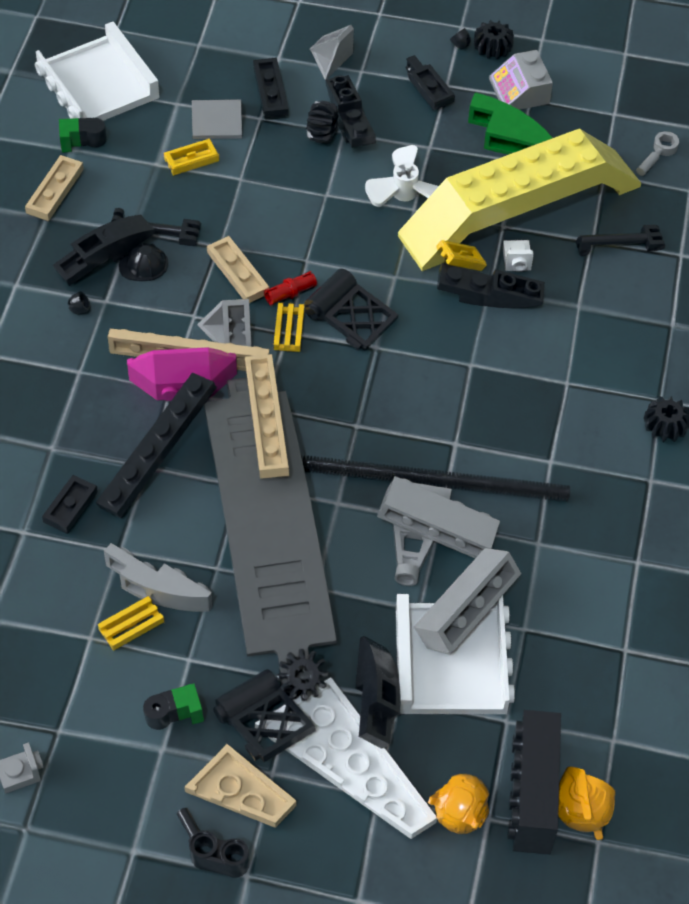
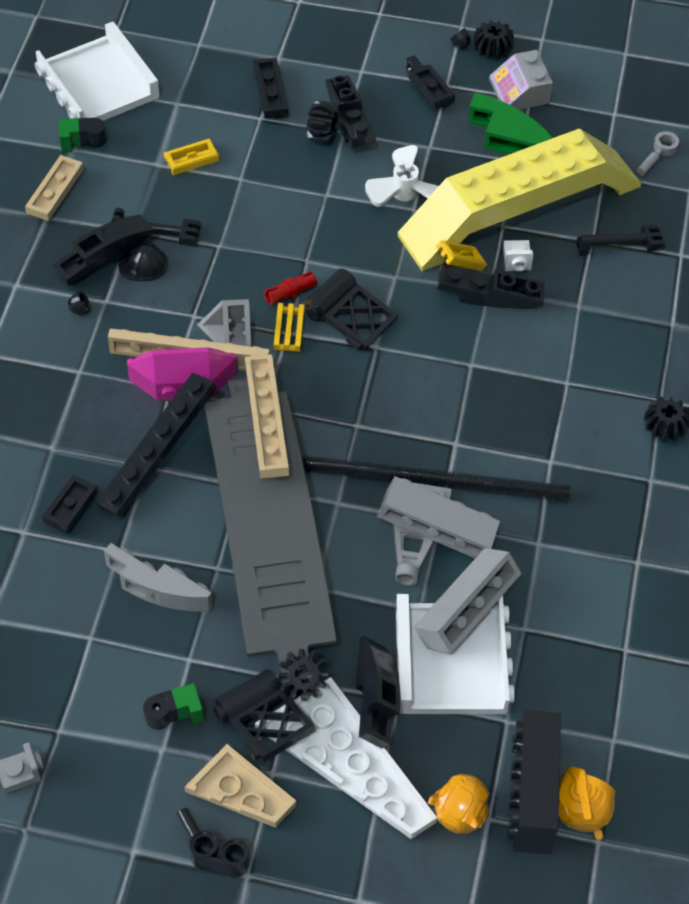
(129, 618): yellow tile -> none
(216, 119): light grey slope -> none
(237, 269): tan plate -> none
(333, 50): light grey slope -> none

